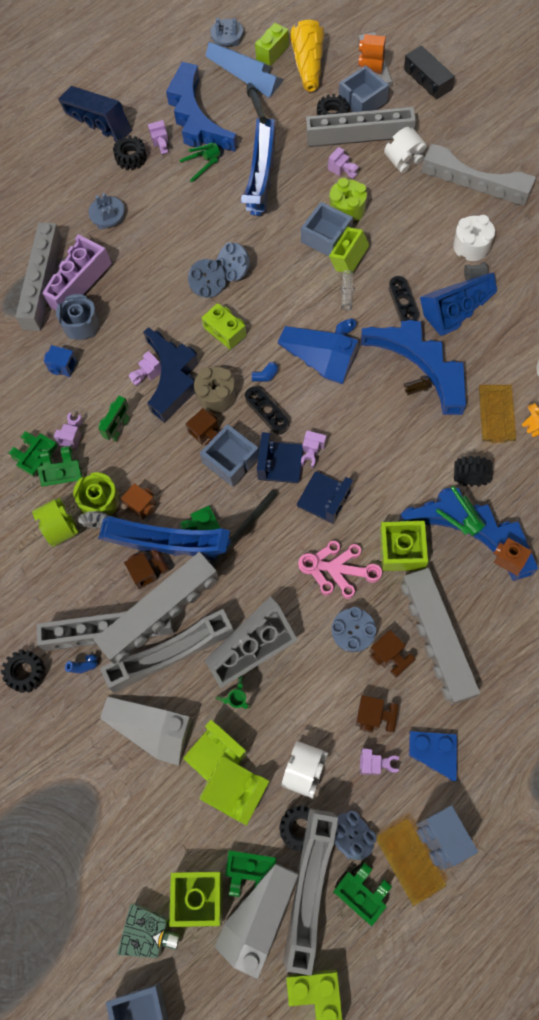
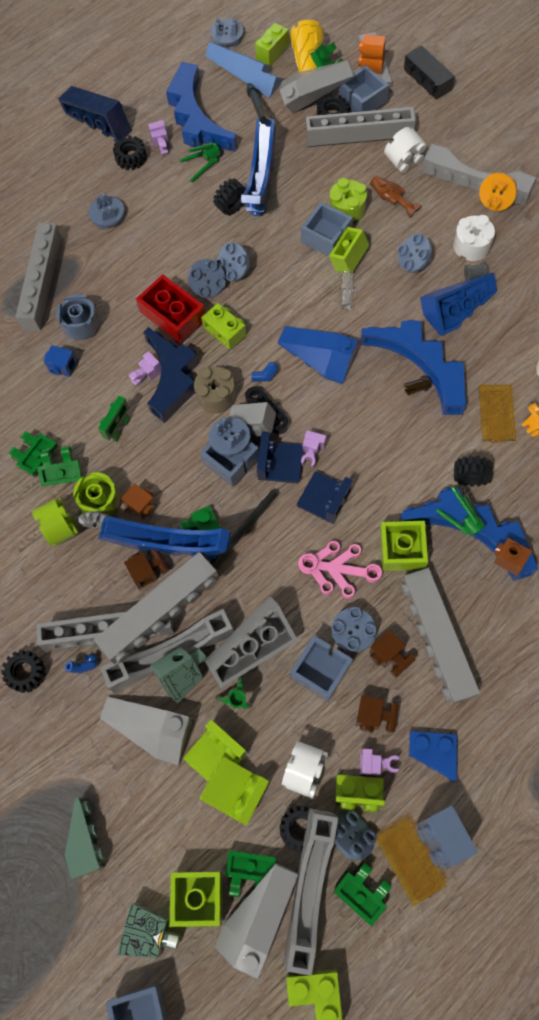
(69, 433): lavender piece -> none
(78, 272): lavender wedge -> none
(82, 848): none -> sand green slope
(171, 308): none -> red brick
(178, 672): none -> sand green torso
(203, 426): reddish brown brick -> none
(229, 196): none -> black tyre
(235, 443): none -> sand blue plate
(257, 416): none -> light grey brick
(312, 84): none -> light grey wedge
(319, 670): none -> sand blue piece
(321, 55): none -> green plate
(339, 162): lavender piece -> none
(345, 326): blue arm -> none
(359, 791): none -> lime bracket
(393, 193): none -> dark orange animal
(404, 293): black beam -> none
(415, 253): none -> sand blue plate
(501, 183): none -> light orange plate

